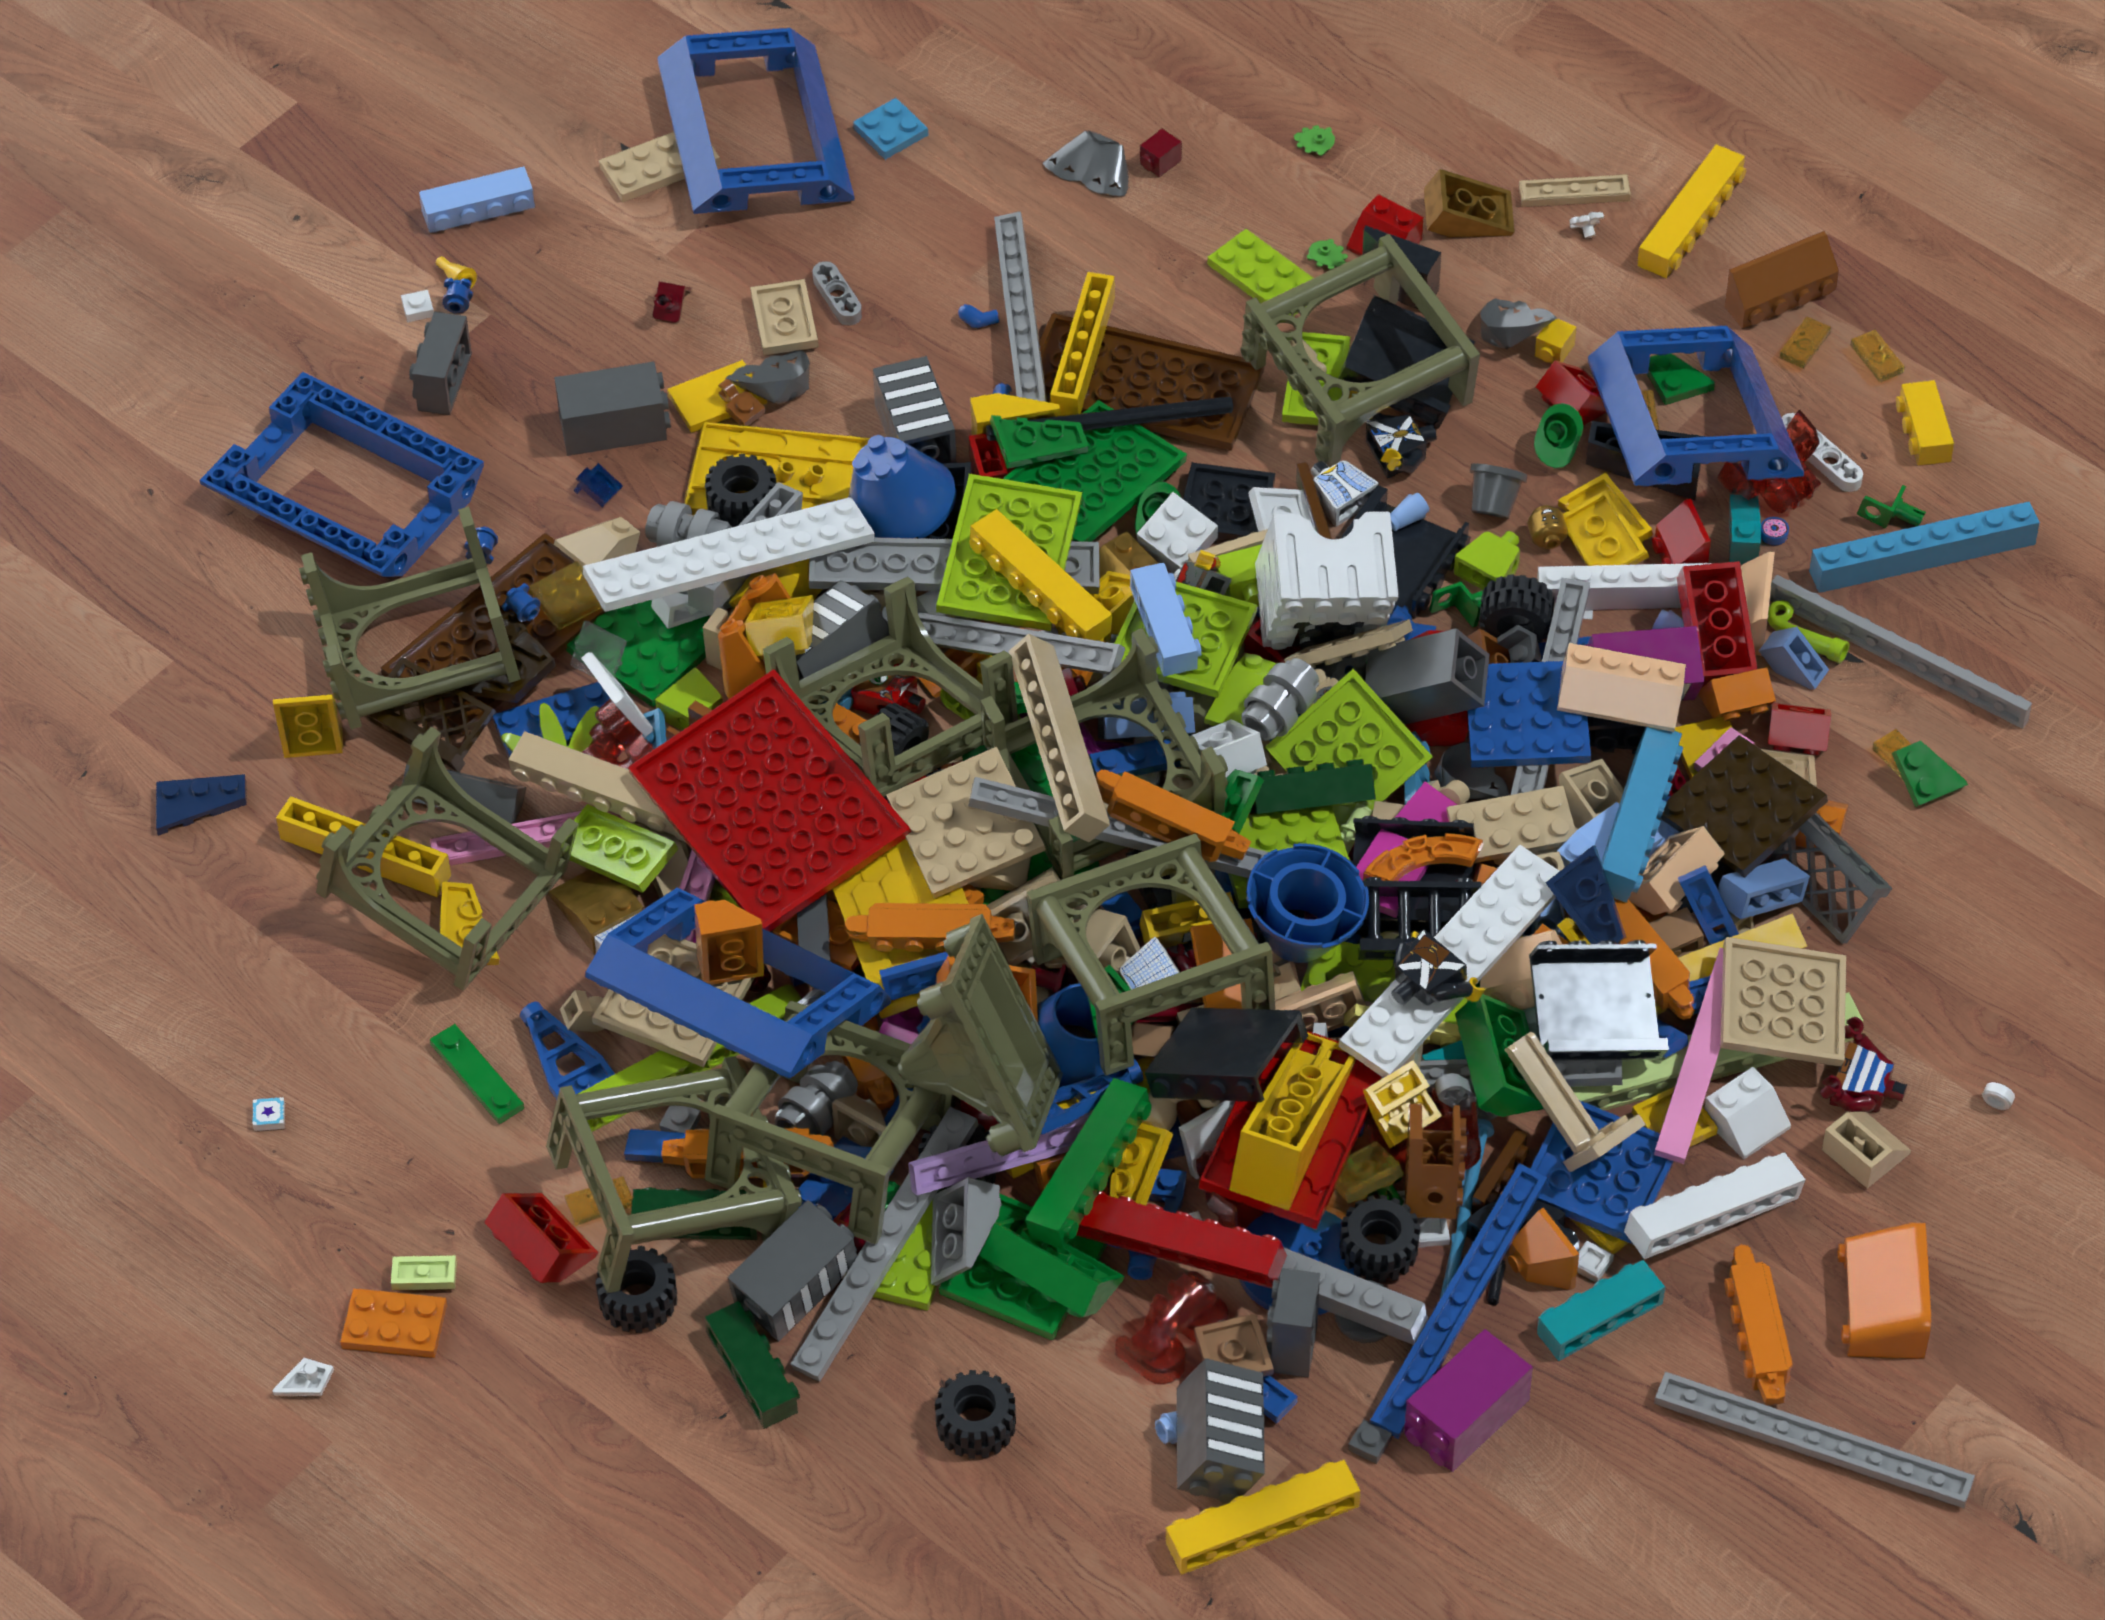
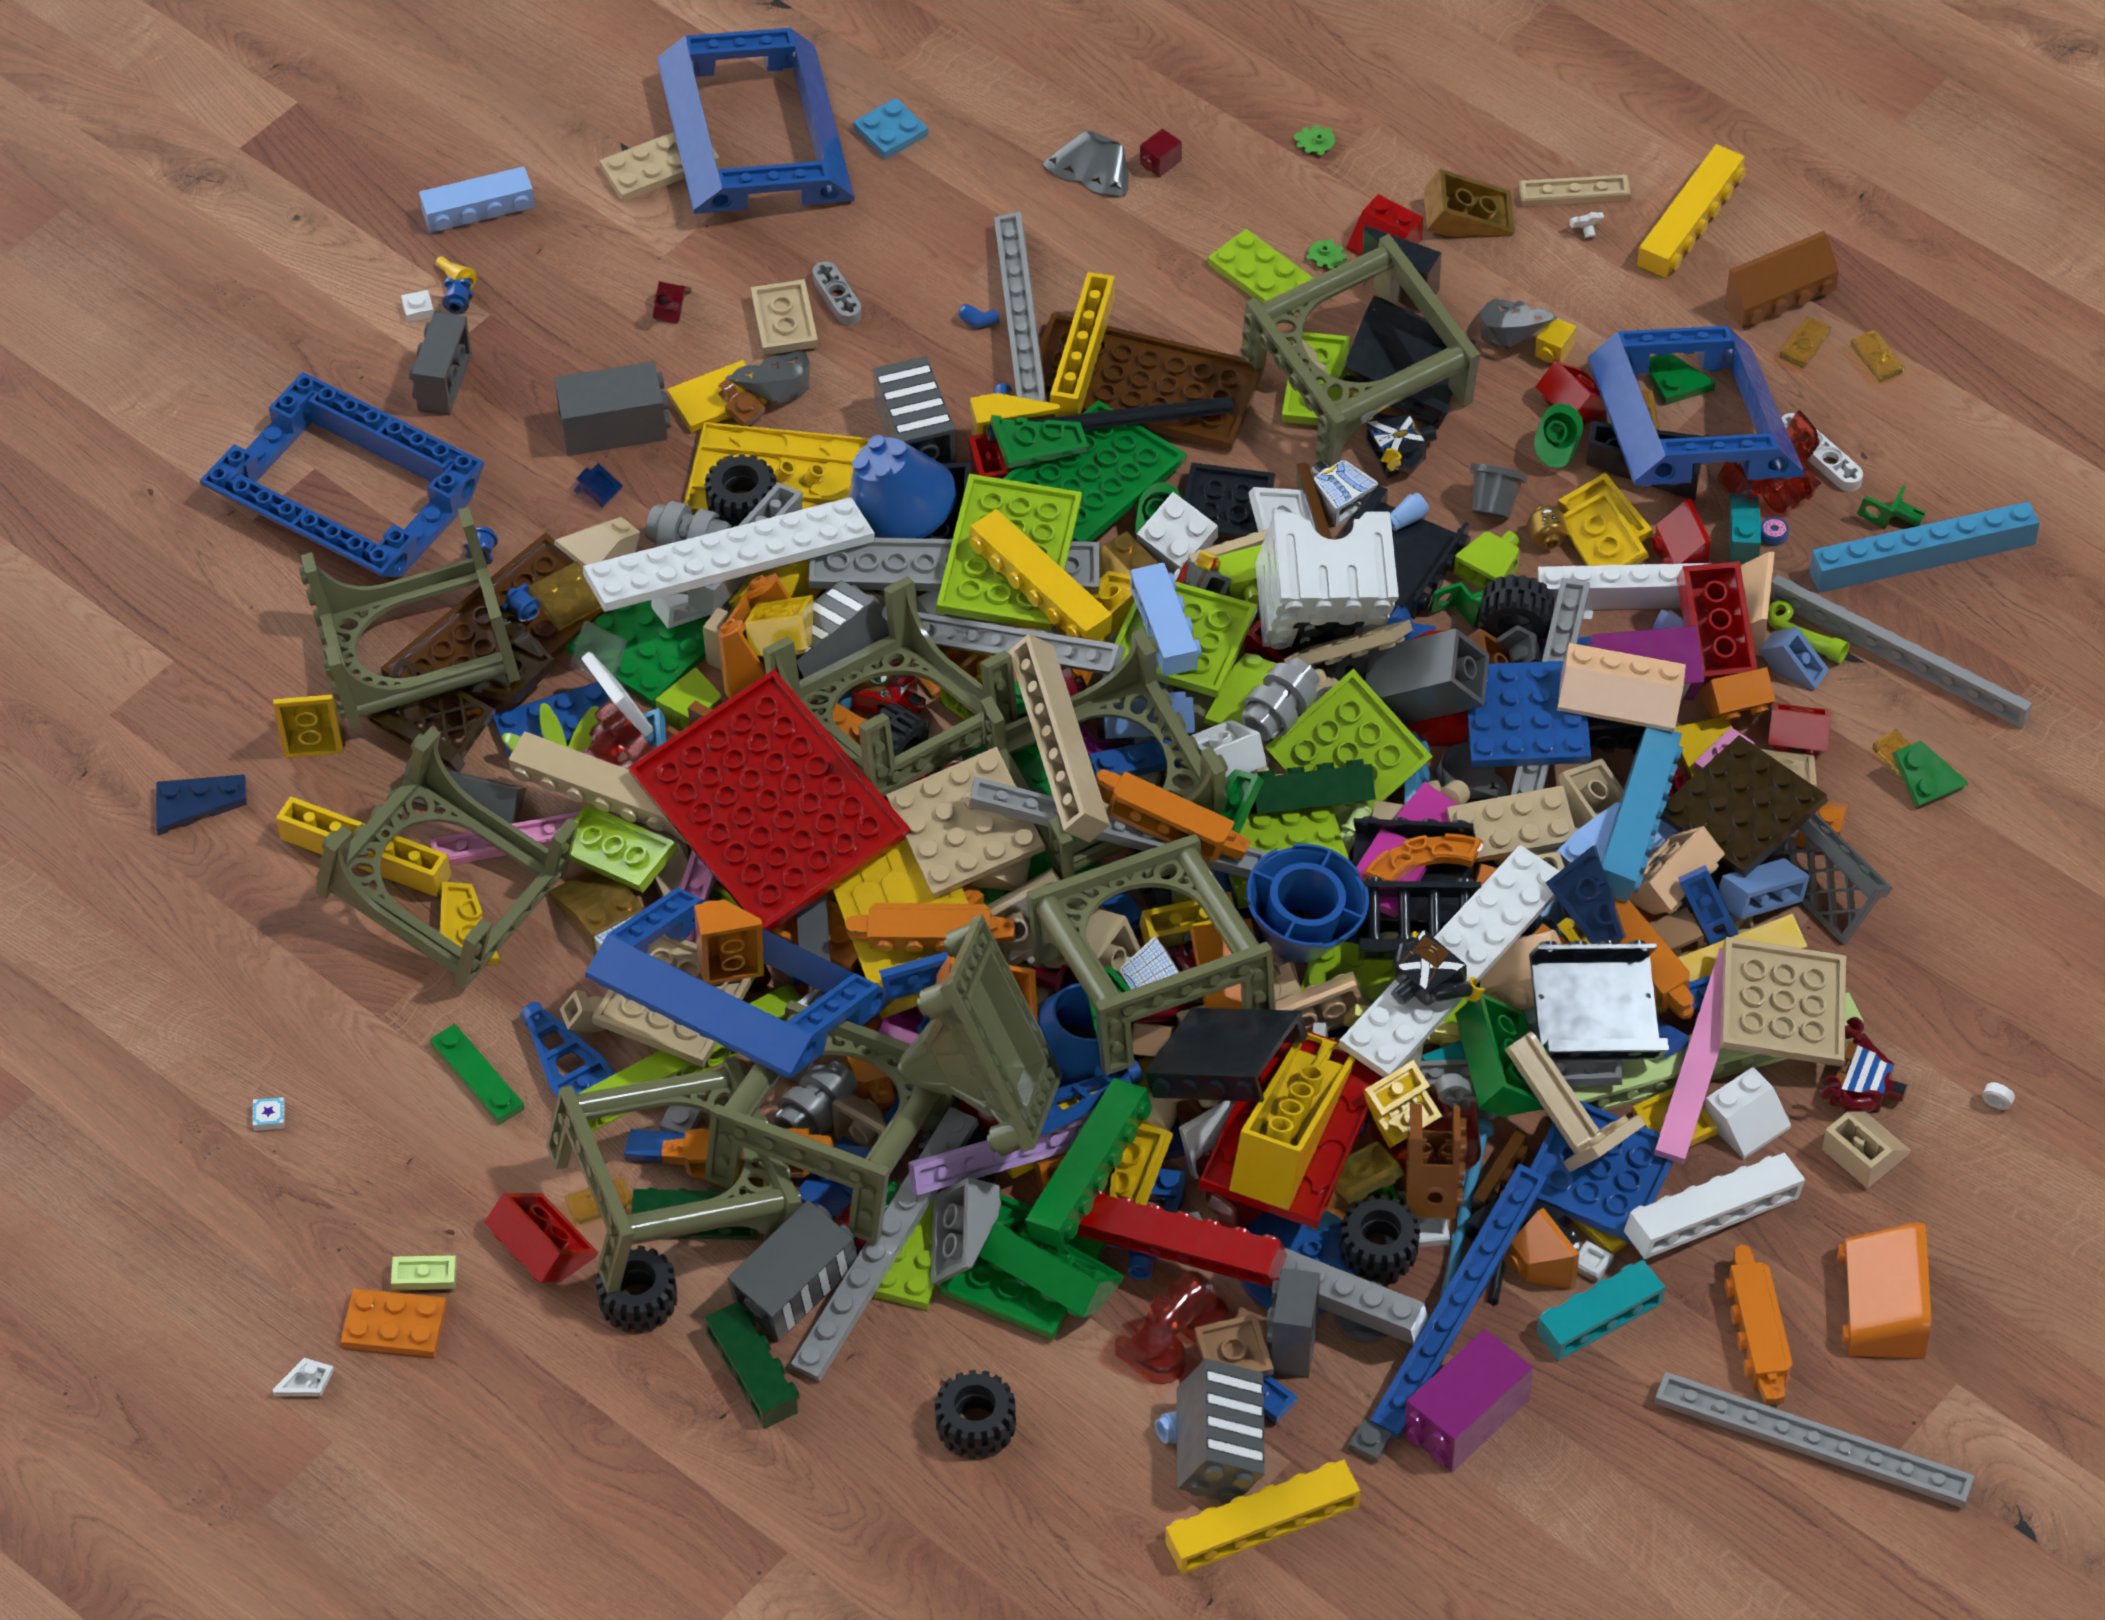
(1925, 423): yellow brick -> none

